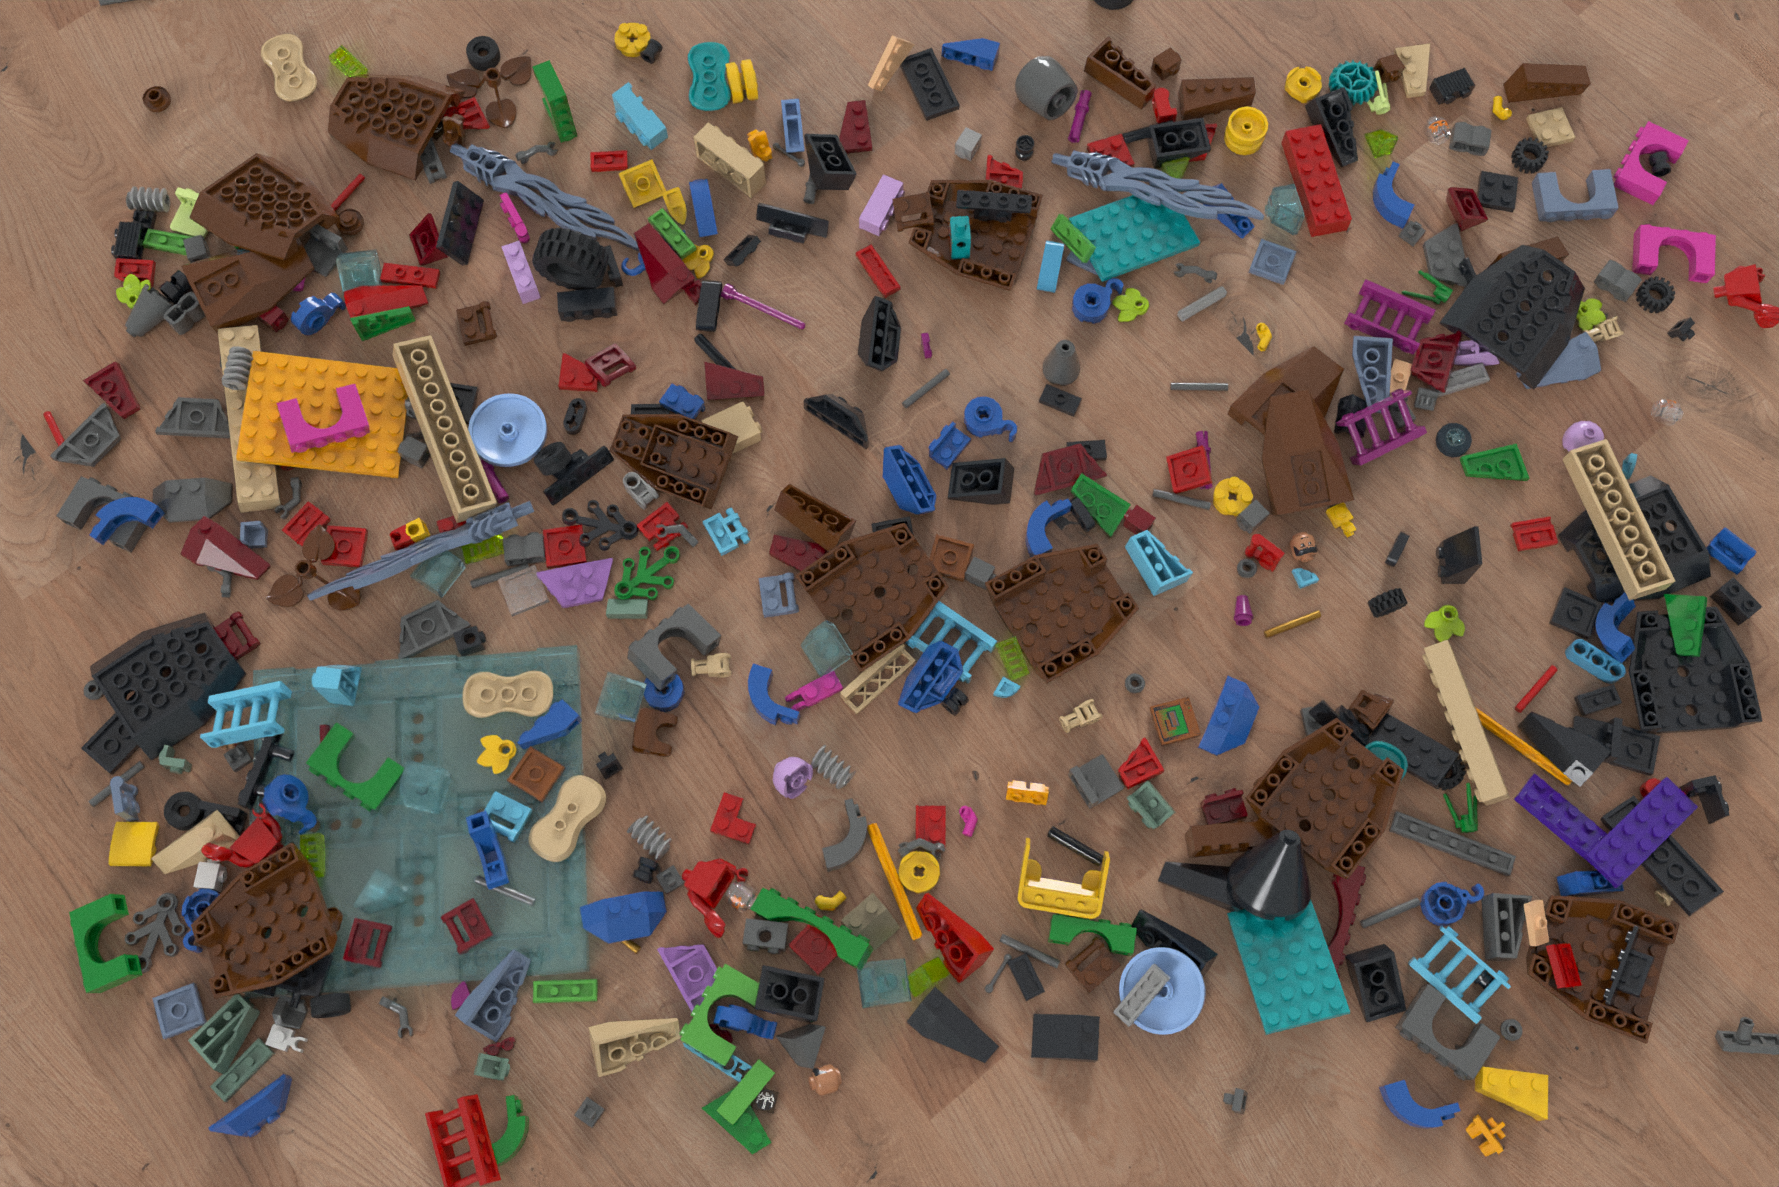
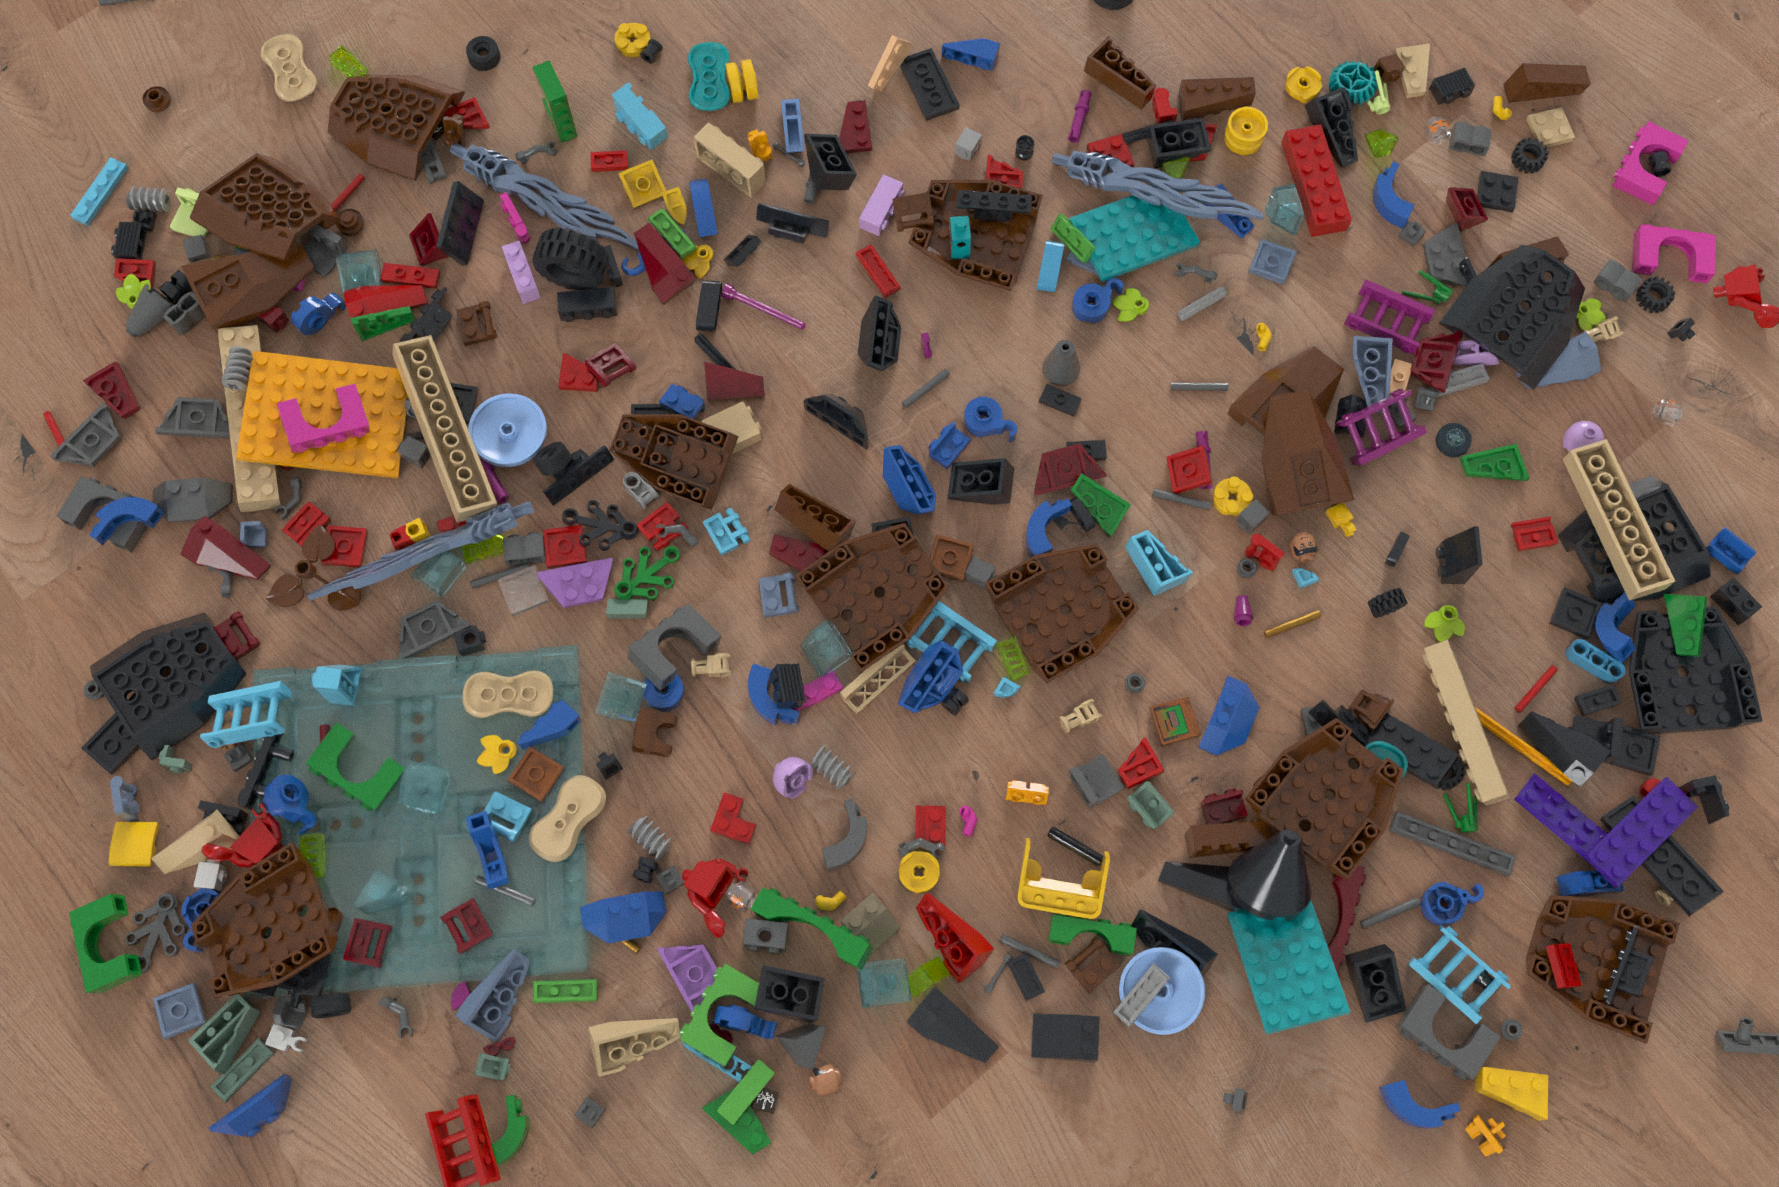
(99, 191): none -> medium azure plate
(107, 791): dark grey bar -> none
(165, 241): bright green tile -> none
(172, 811): black tyre -> none
(432, 319): none -> black bracket
(501, 111): reddish brown plant -> none
(571, 415): black beam -> none
(693, 291): dark red tile -> none
(787, 686): none -> black brick
(814, 948): red plate -> none
(894, 881): light orange axle -> none
(1046, 87): dark grey piece -> none
(1138, 520): dark red brick -> none
(1166, 64): reddish brown brick -> none
(1503, 925): dark grey wedge -> none
(1536, 922): light nougat plate -> none
(1553, 206): sand blue arch -> none
(1629, 465): medium azure tile -> none

